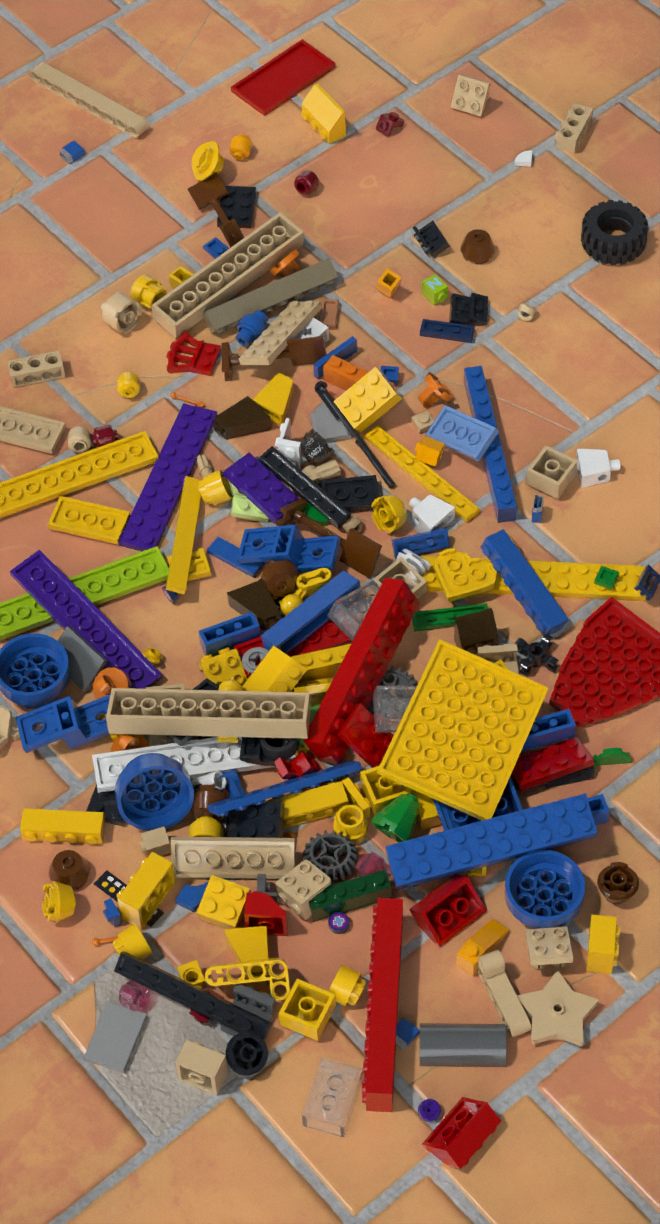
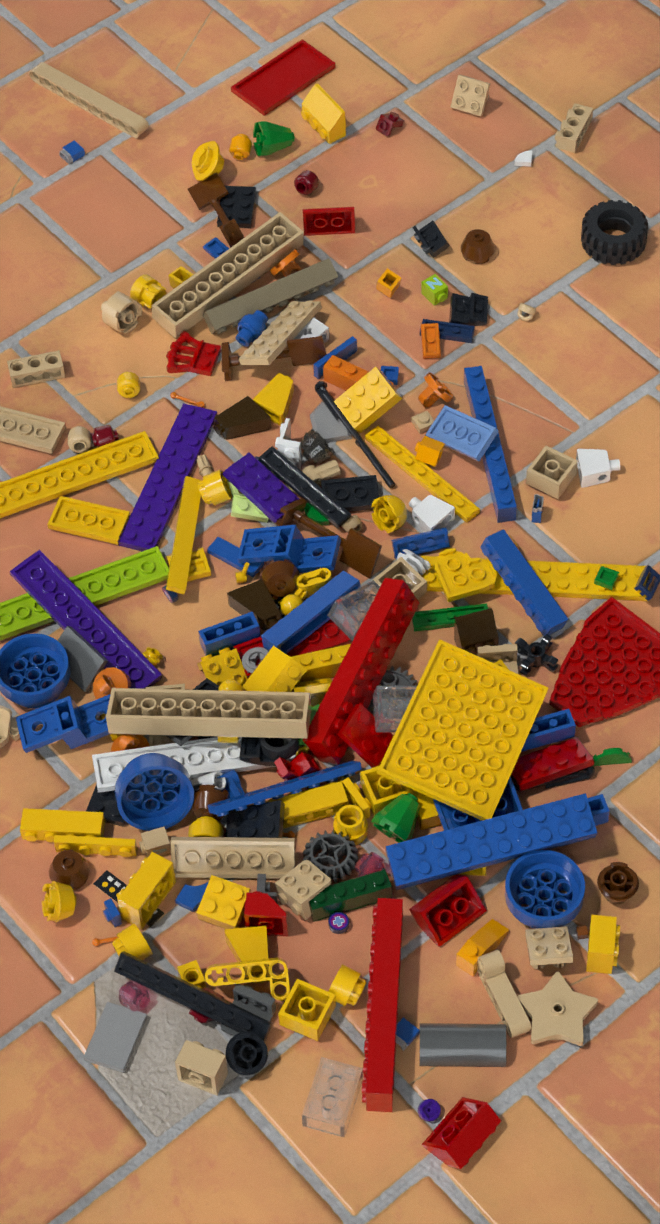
(96, 845): none -> yellow plate
(241, 577): none -> yellow hand
(271, 138): none -> green cone
(329, 221): none -> red slope
(329, 313): nougat tile -> none
(430, 341): none -> orange plate
(582, 932): none -> dark orange piece

